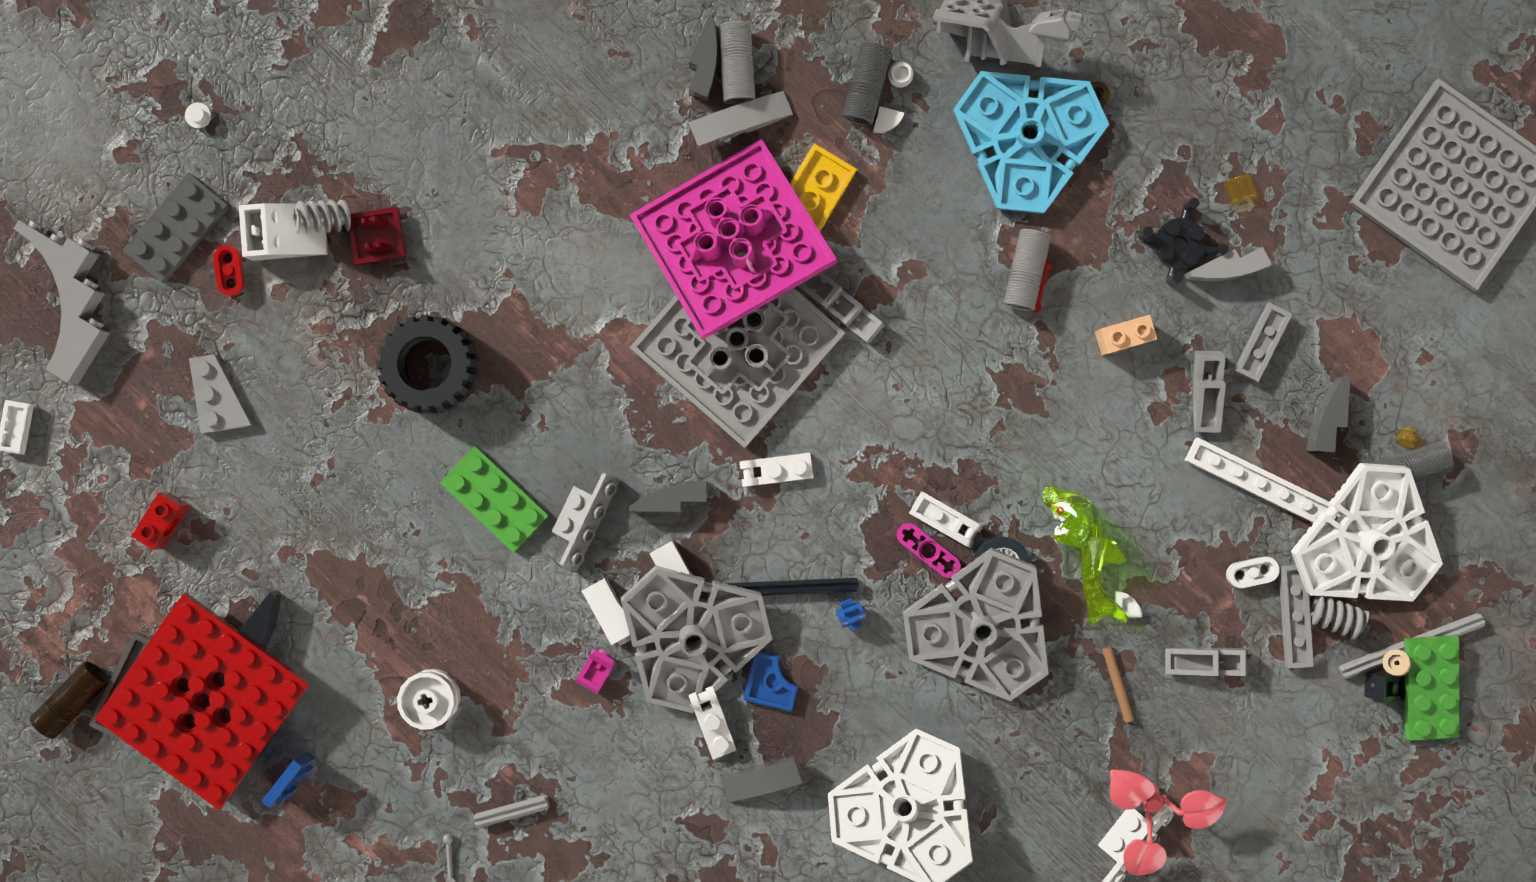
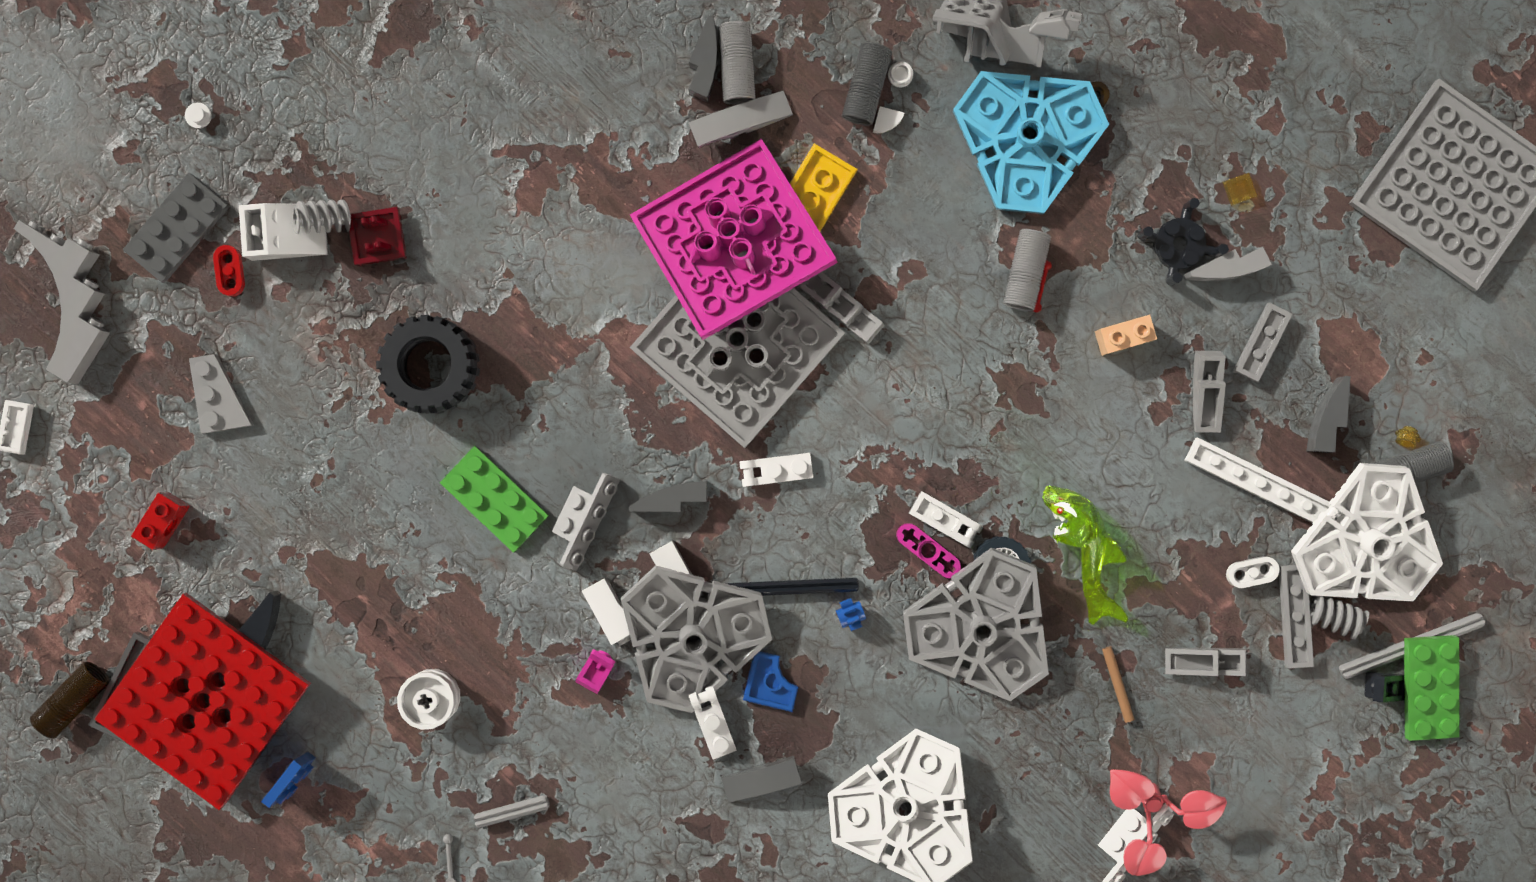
(1128, 604): white tile -> none
(1392, 658): tan tile -> none

